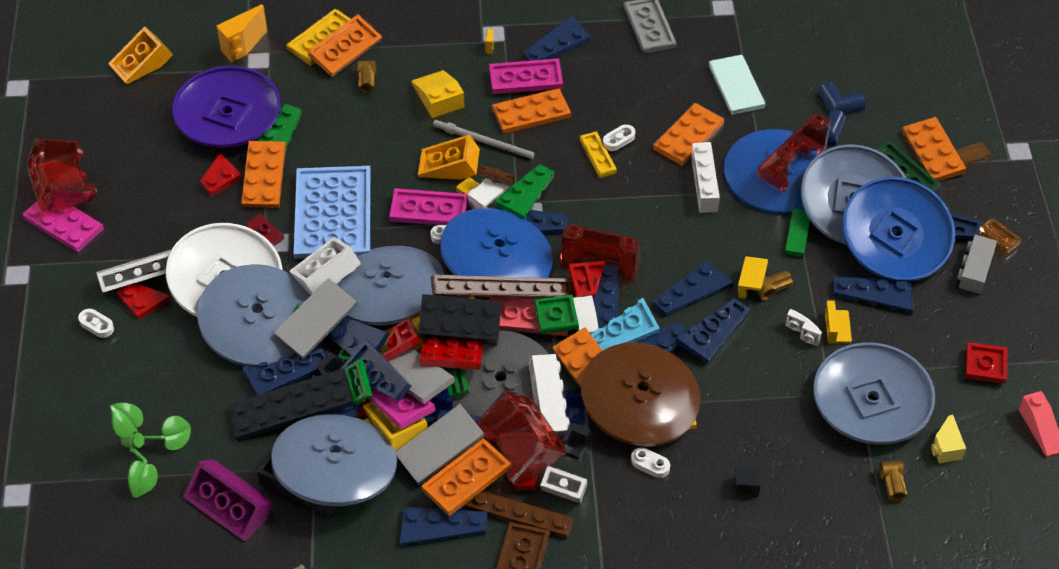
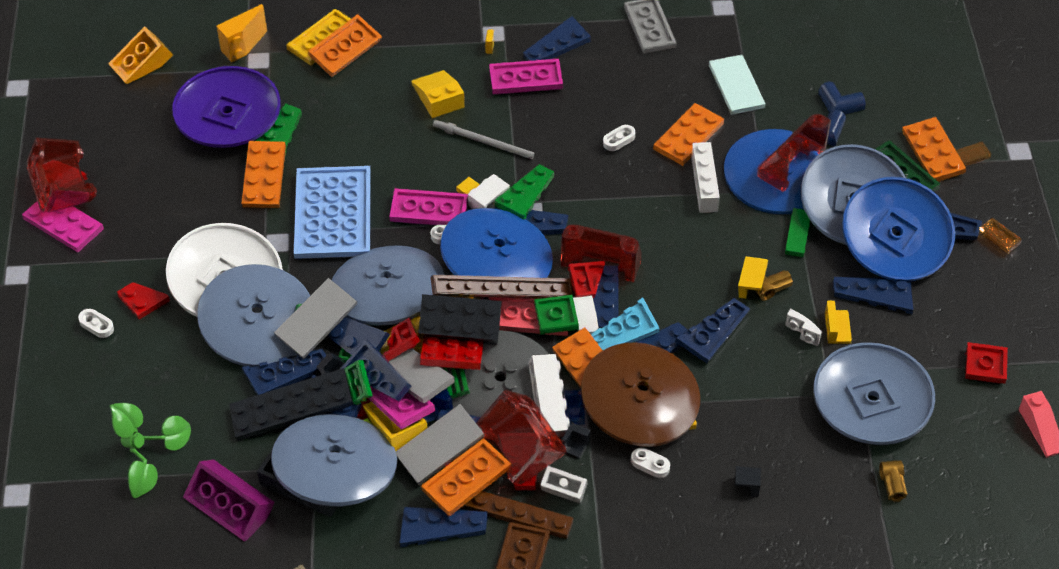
(133, 271): white brick -> none
(220, 176): red wing -> none
(266, 229): dark red plate -> none
(330, 261): white brick -> none
(366, 75): pearl gold piece -> none
(450, 159): light orange slope -> none
(496, 175): reddish brown pin -> none
(531, 111): orange plate -> none
(598, 154): yellow tile -> none
(696, 285): dark blue wing -> none
(948, 442): light yellow slope -> none
(976, 264): light grey brick -> none

